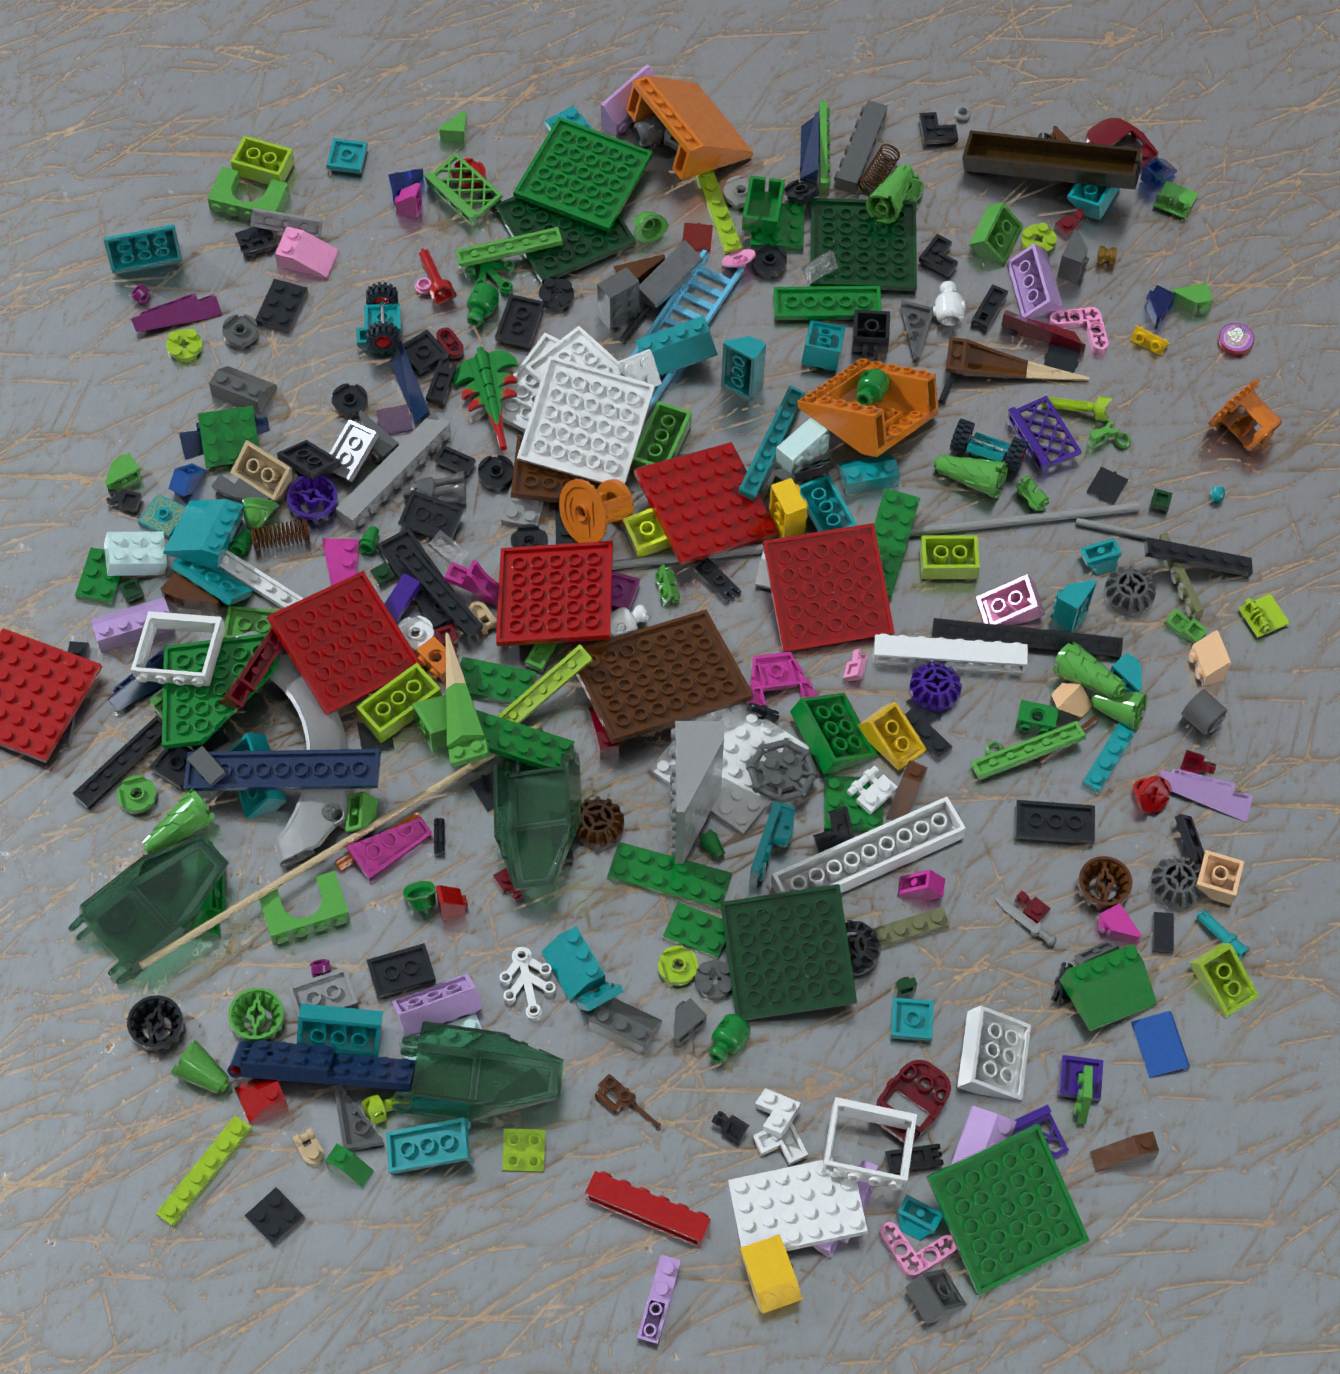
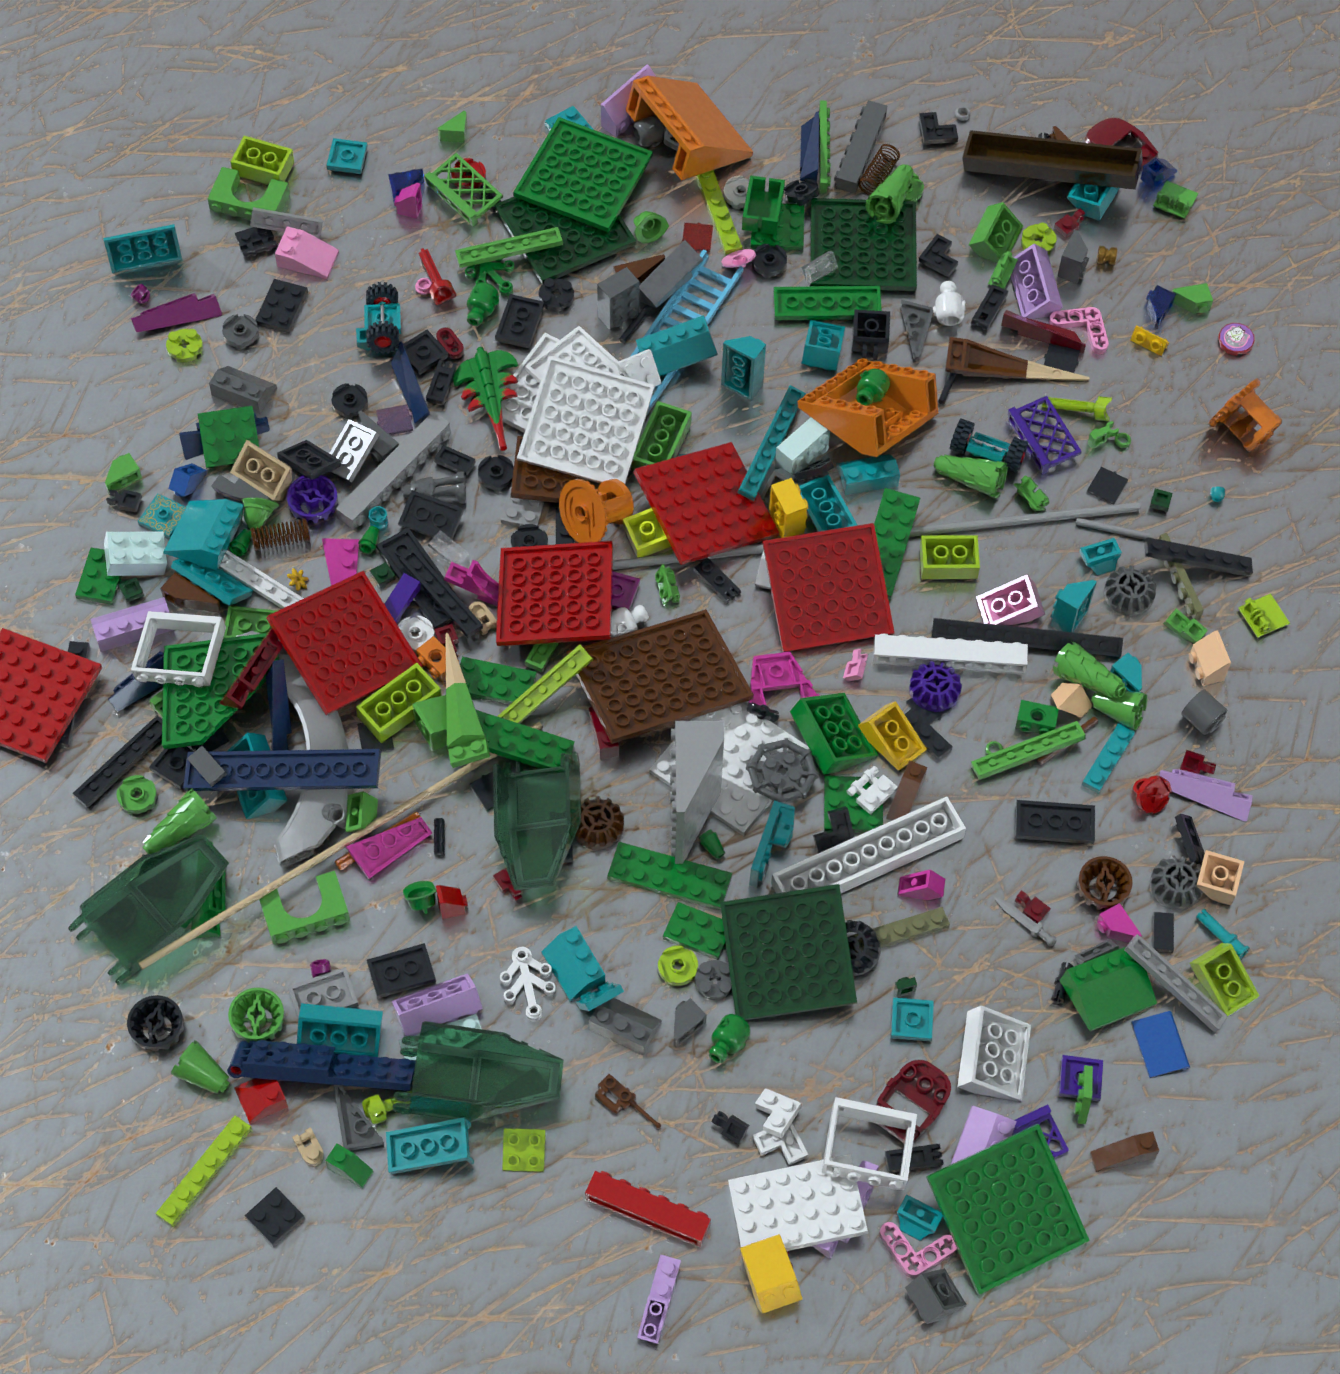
(278, 705): none -> dark blue wedge
(297, 579): none -> yellow plant
(378, 518): none -> teal wheel
(1003, 270): none -> bright green hinge
(1175, 983): none -> light grey plate

